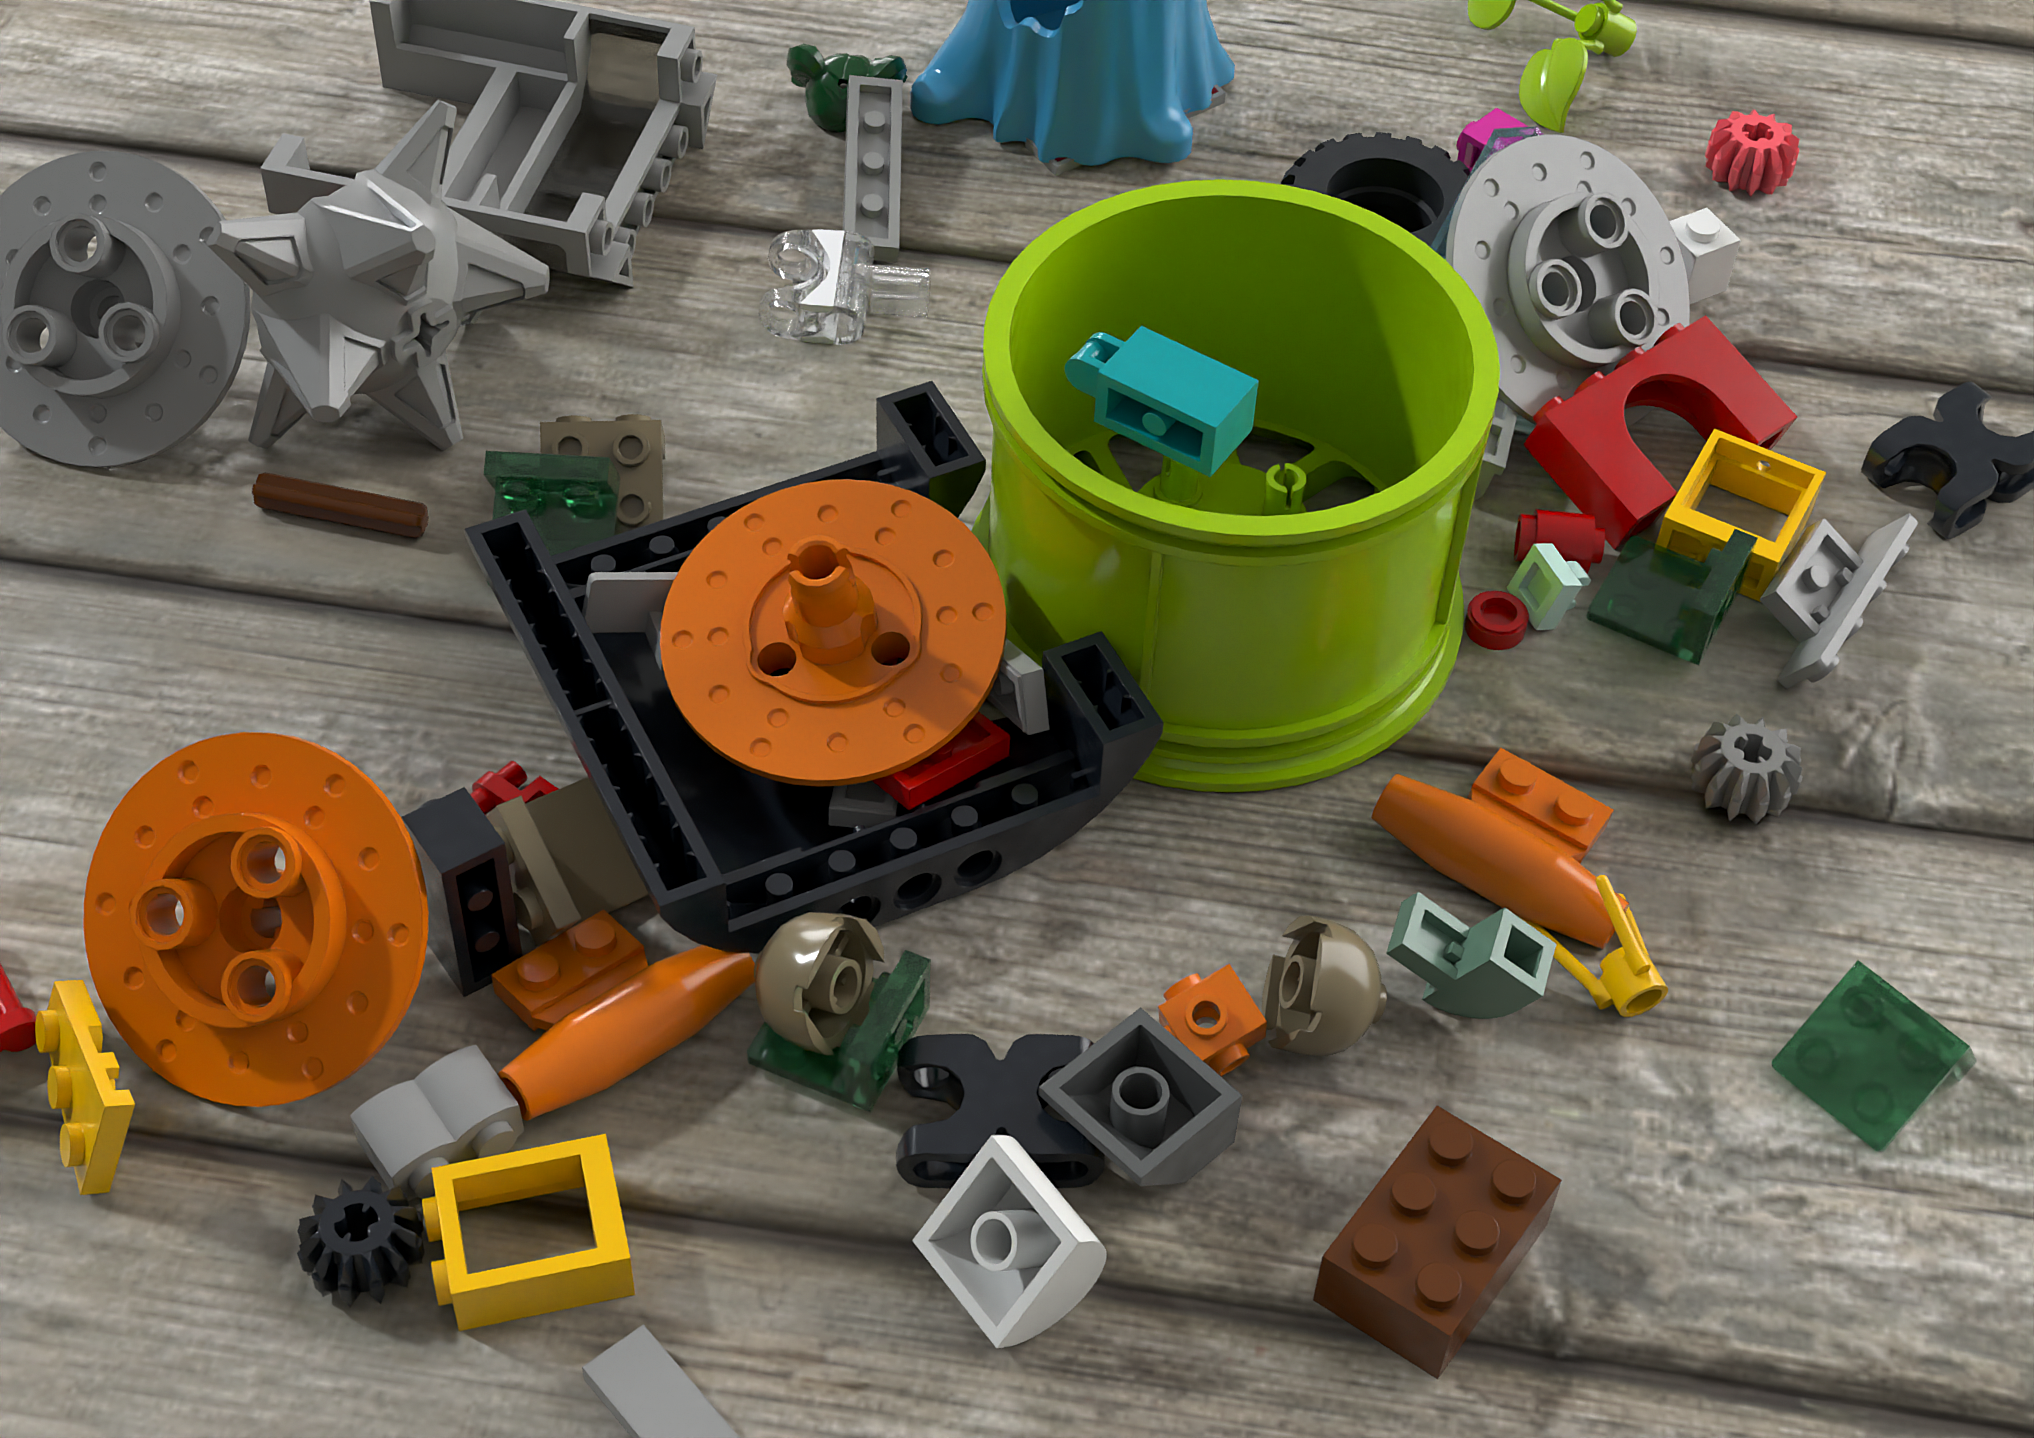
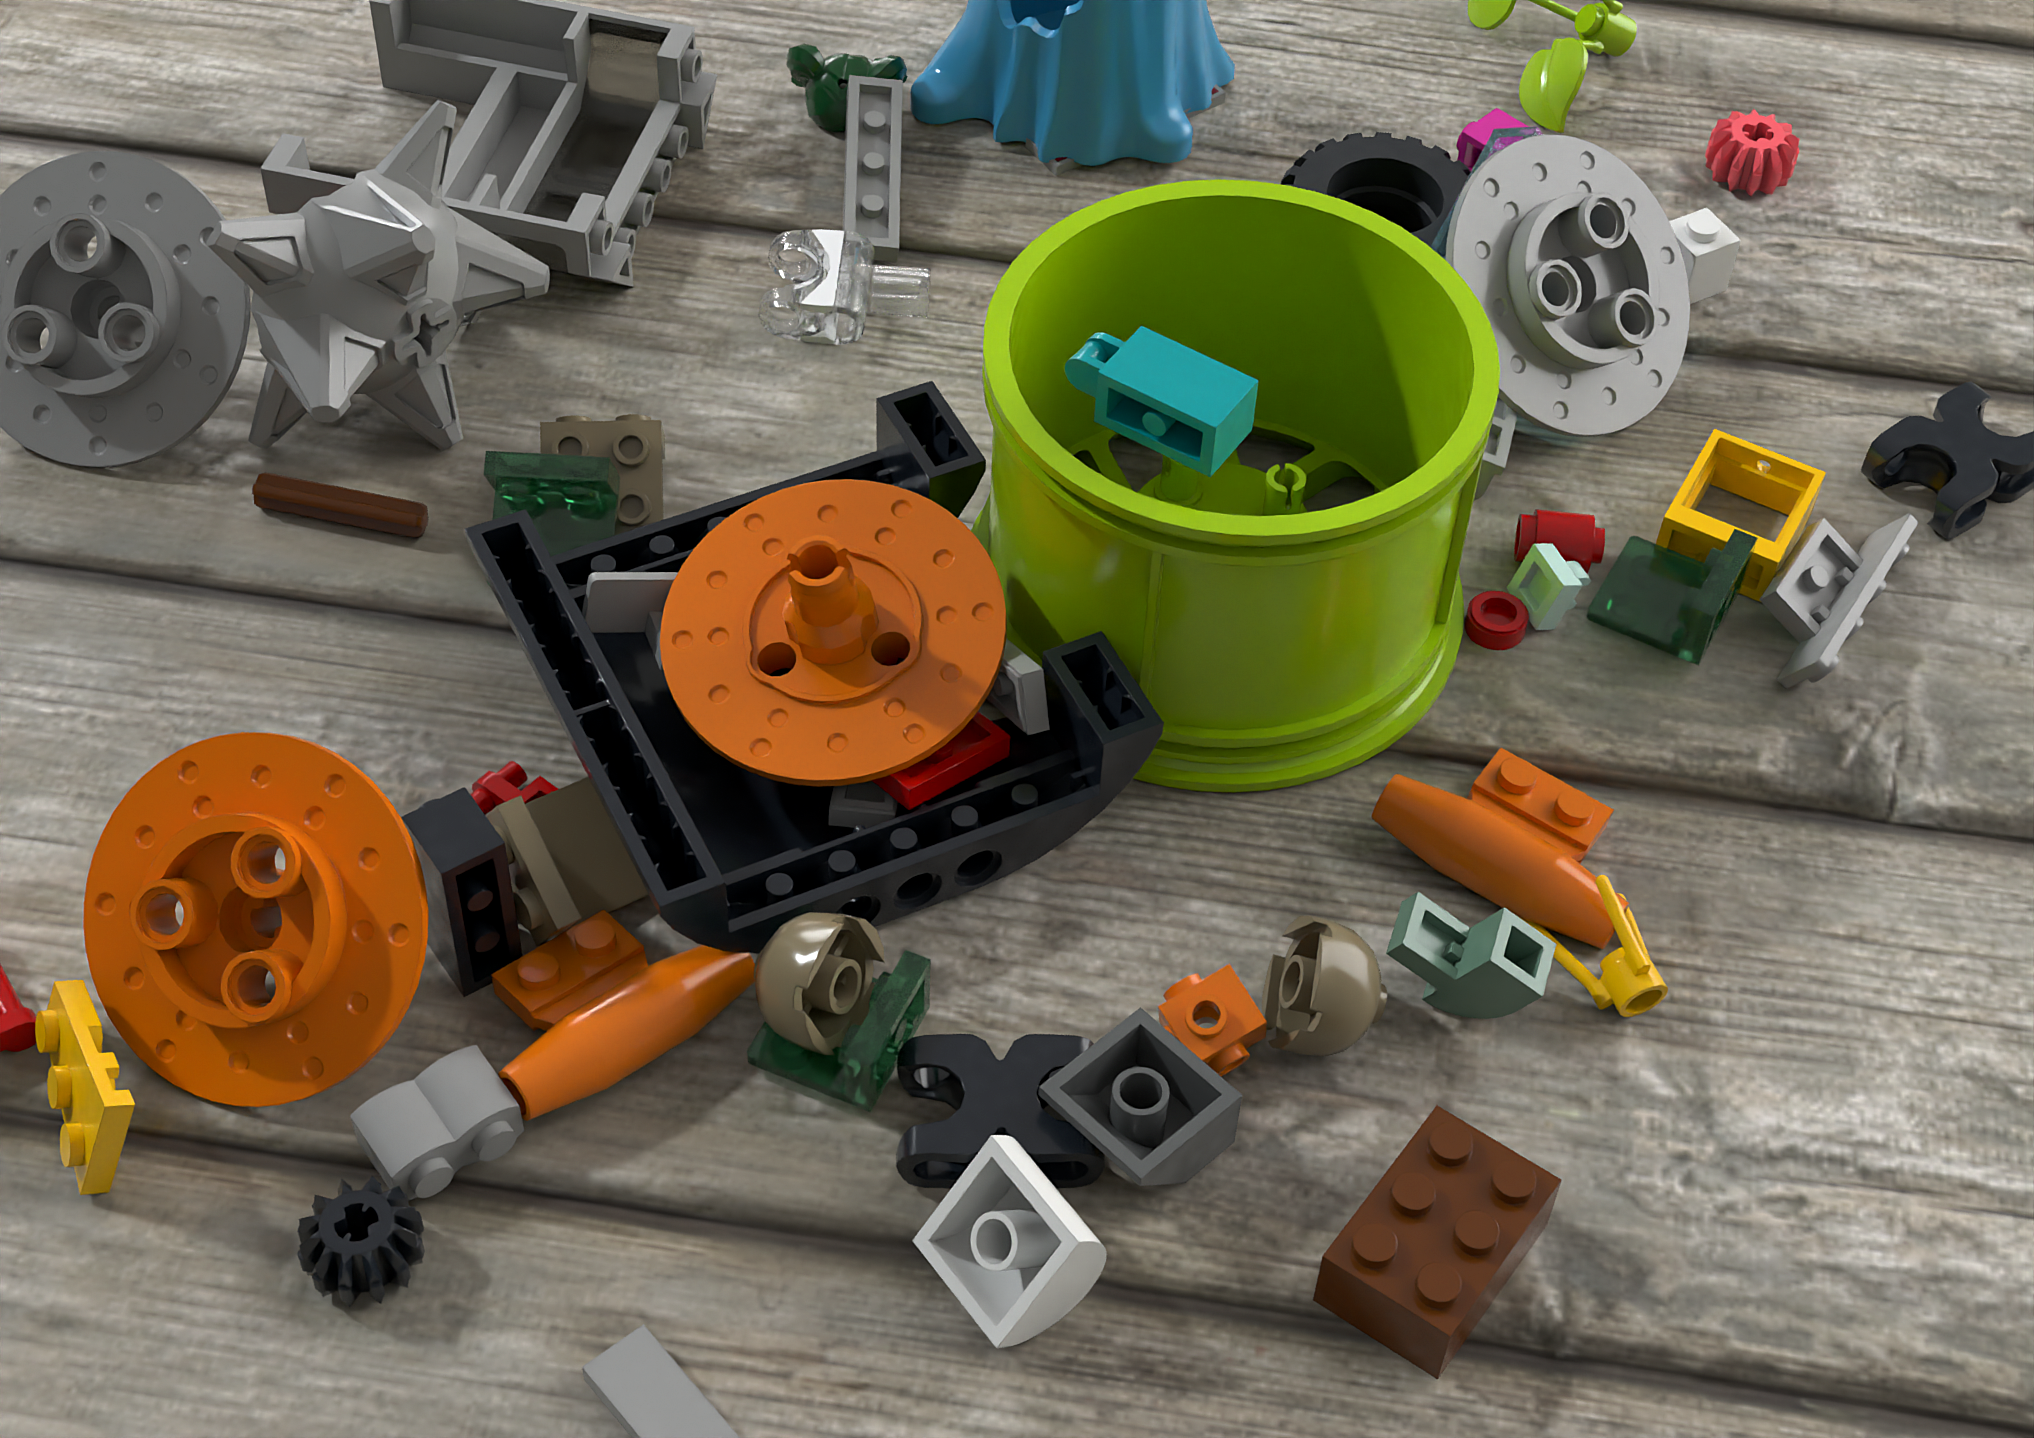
(540, 1284): yellow window -> none
(1686, 372): red arch -> none
(1746, 768): light grey gear -> none
(1871, 1057): clear green bracket -> none

